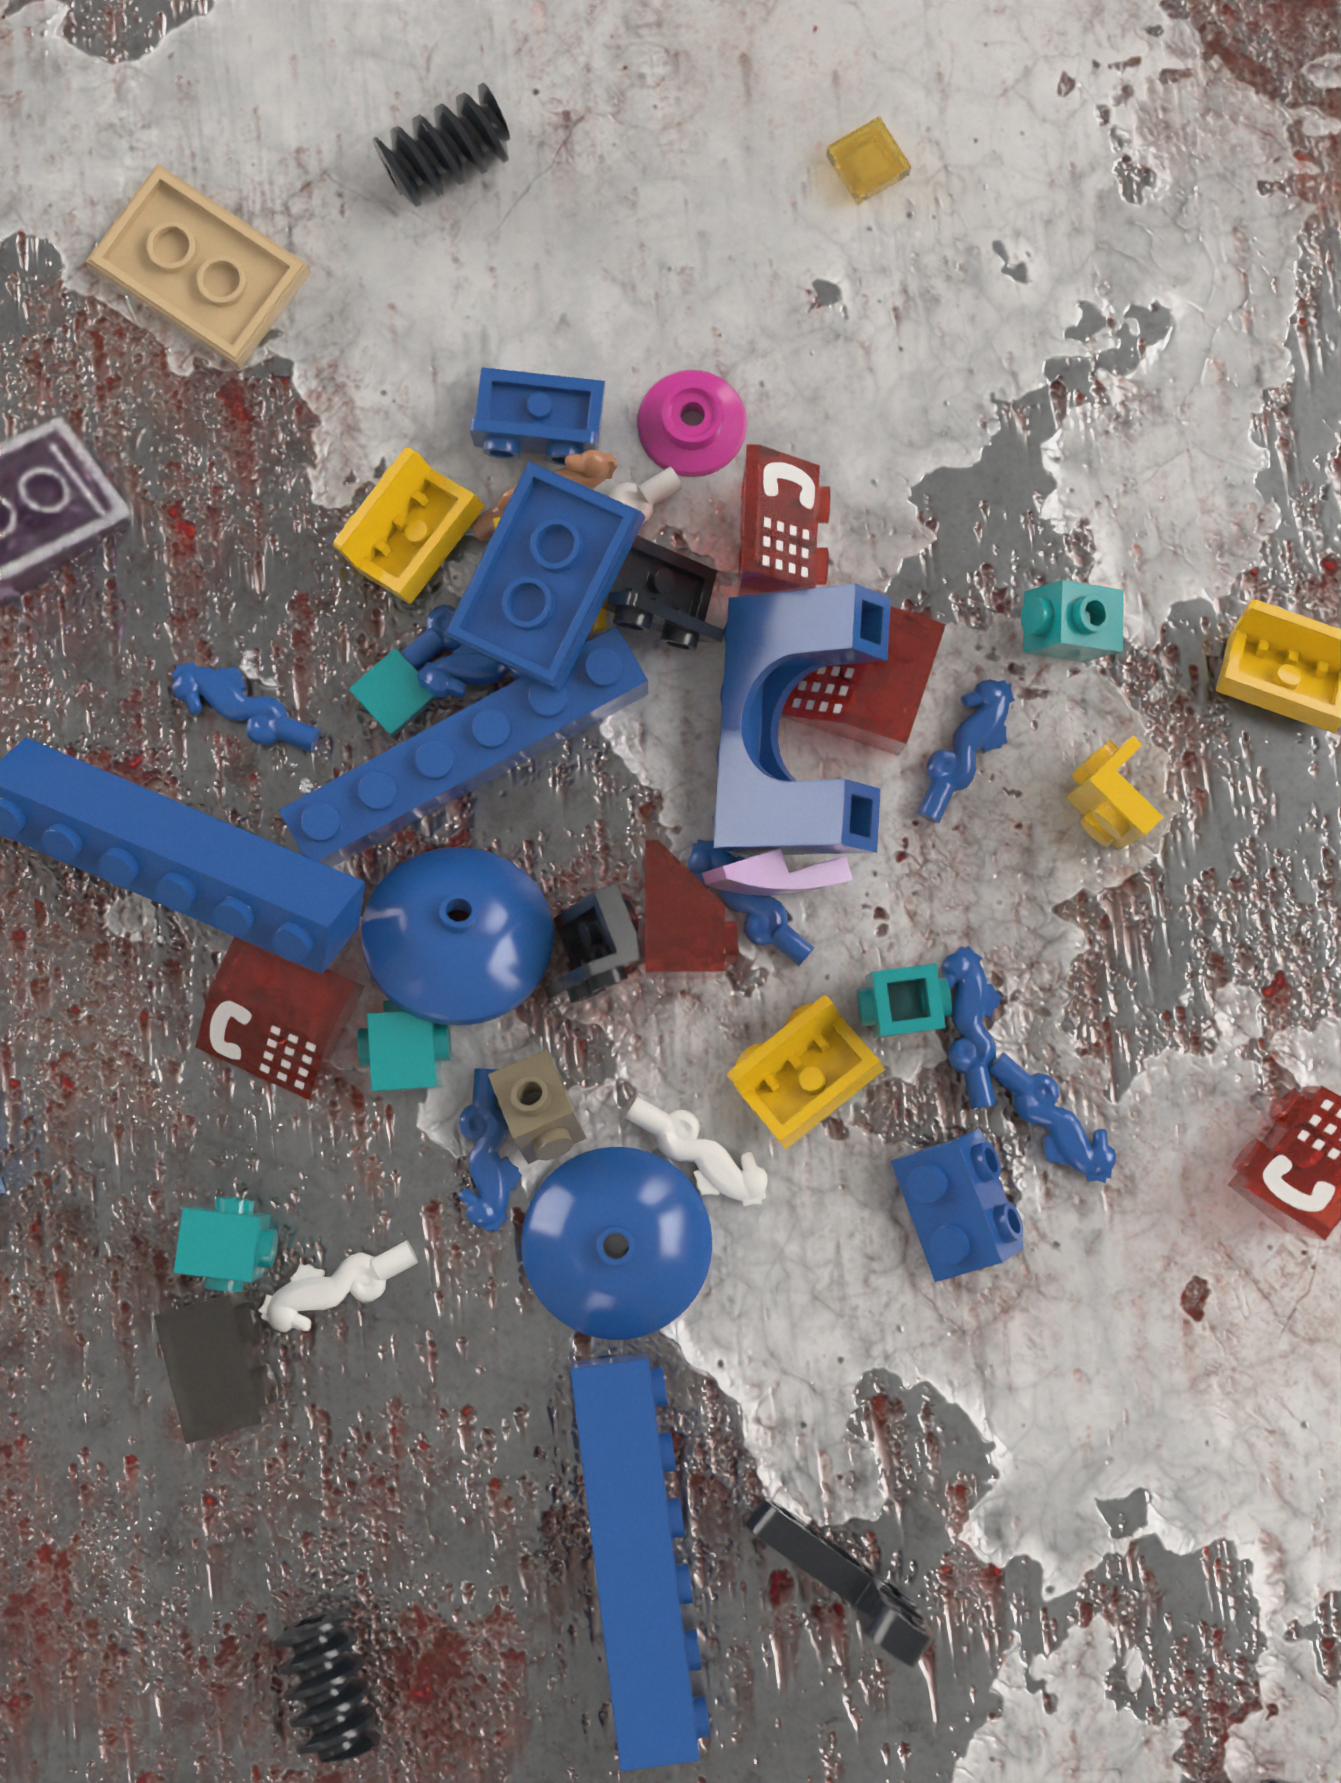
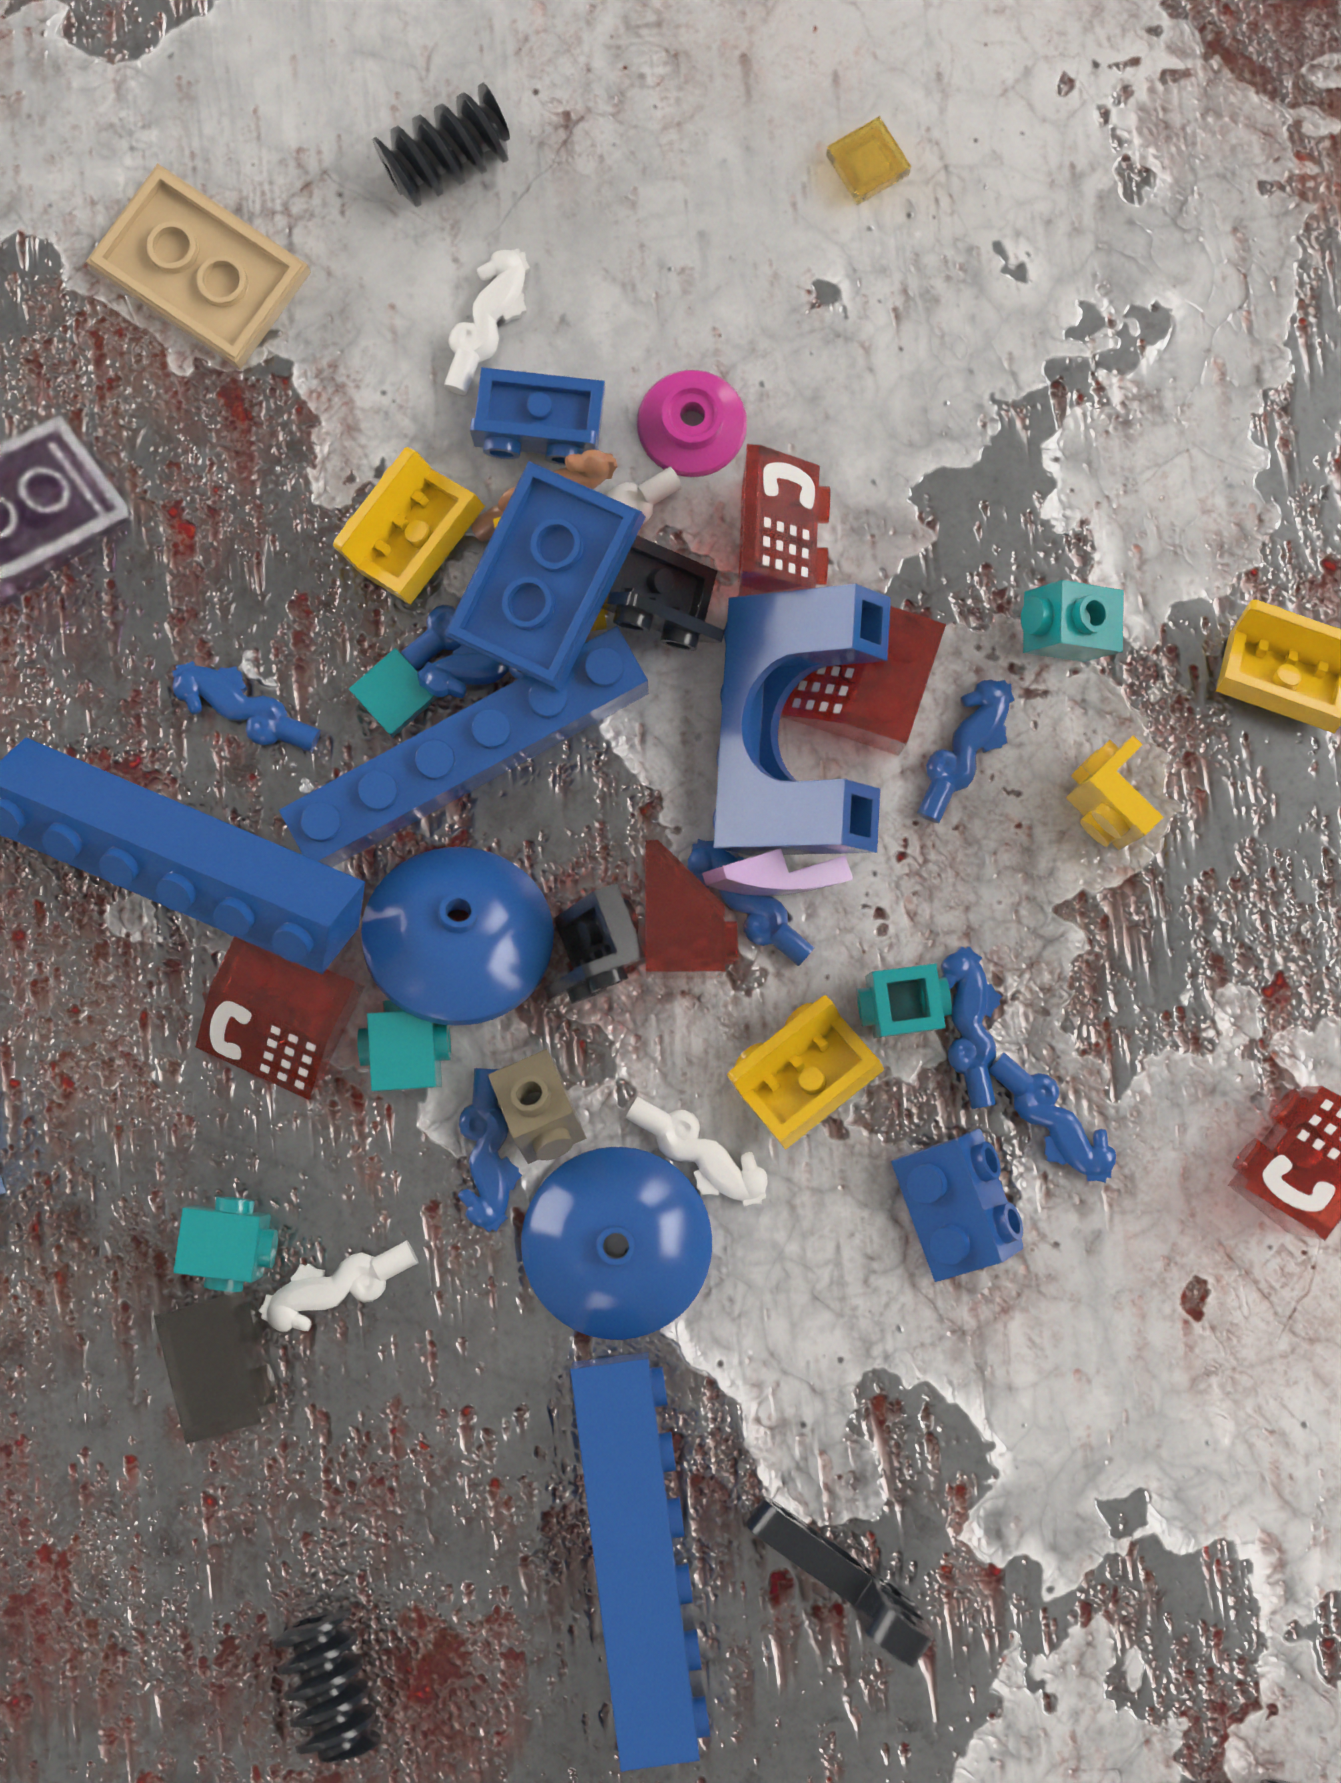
(497, 301): none -> white animal

